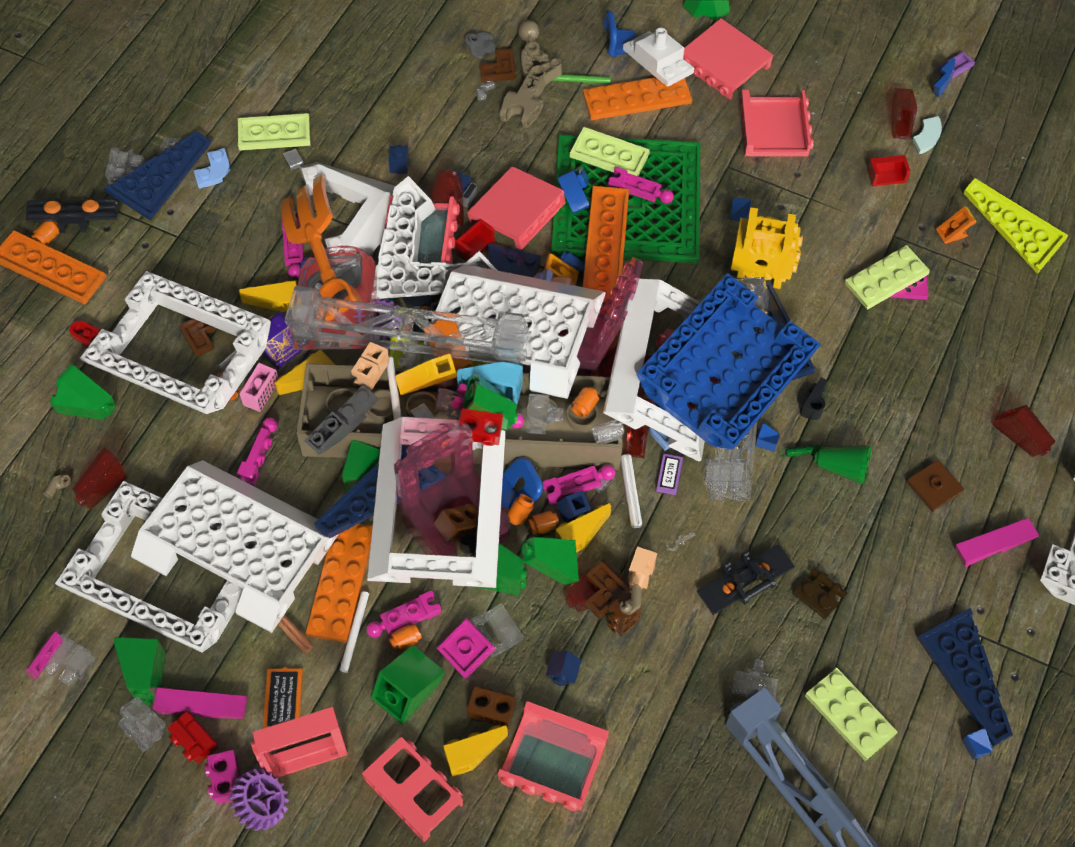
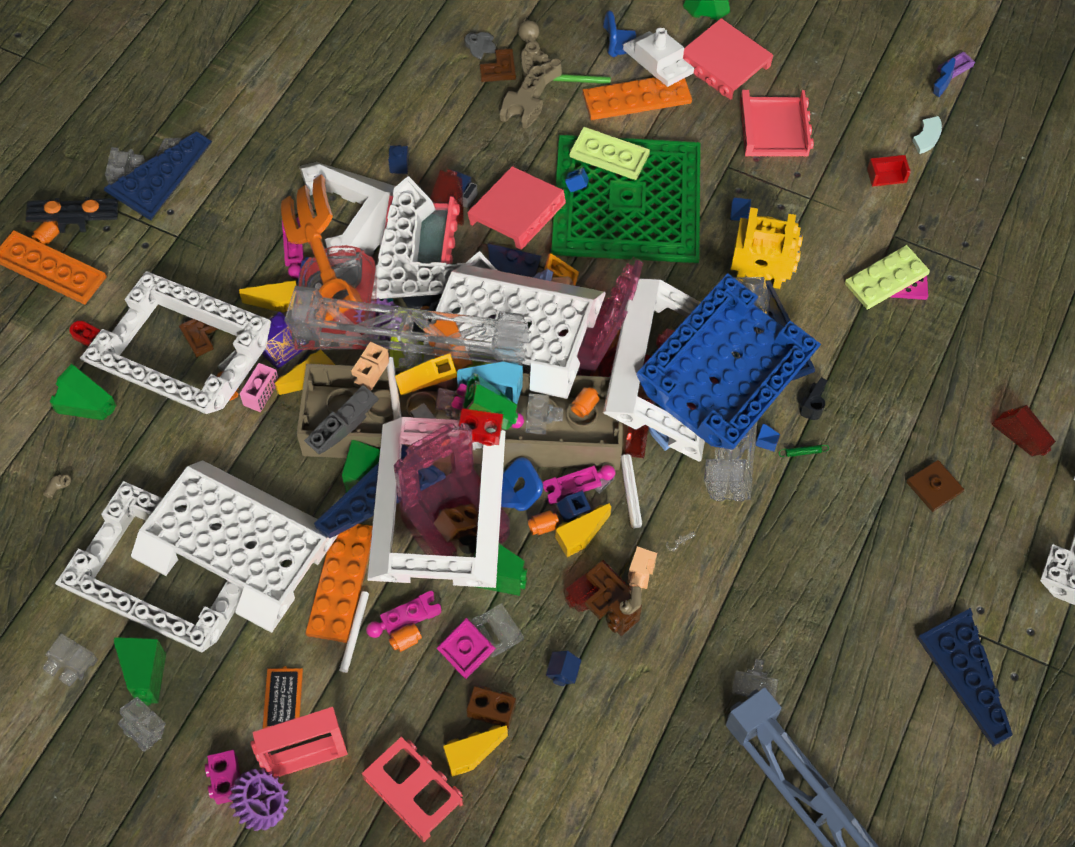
(44, 655): dark pink slope -> none
(99, 480): clear red slope -> none
(192, 737): red brick -> none
(199, 703): dark pink slope -> none
(214, 173): light blue plate -> none
(249, 469): dark pink plate -> none
(274, 131): yellowish green plate -> none
(293, 159): flat silver piece -> none
(295, 635): nougat axle -> none
(406, 683): green slope -> none
(475, 240): red panel -> none
(480, 92): clear arm -> none
(520, 509): orange brick -> none
(553, 558): green slope -> none
(554, 756): clear light blue panel -> none
(573, 192): blue slope -> none
(573, 261): blue cone -> none
(606, 238): orange plate -> none
(608, 432): clear brick -> none
(639, 186): dark pink plate -> none
(669, 474): tile -> none
(741, 574): black piece -> none
(815, 597): dark brown plate -> none
(846, 461): green cone -> none
(851, 714): yellowish green plate -> none
(903, 113): clear red slope -> none
(956, 226): orange slope -> none
(978, 744): blue slope -> none
(995, 541): dark pink slope -> none
(1024, 231): neon yellow wing -> none

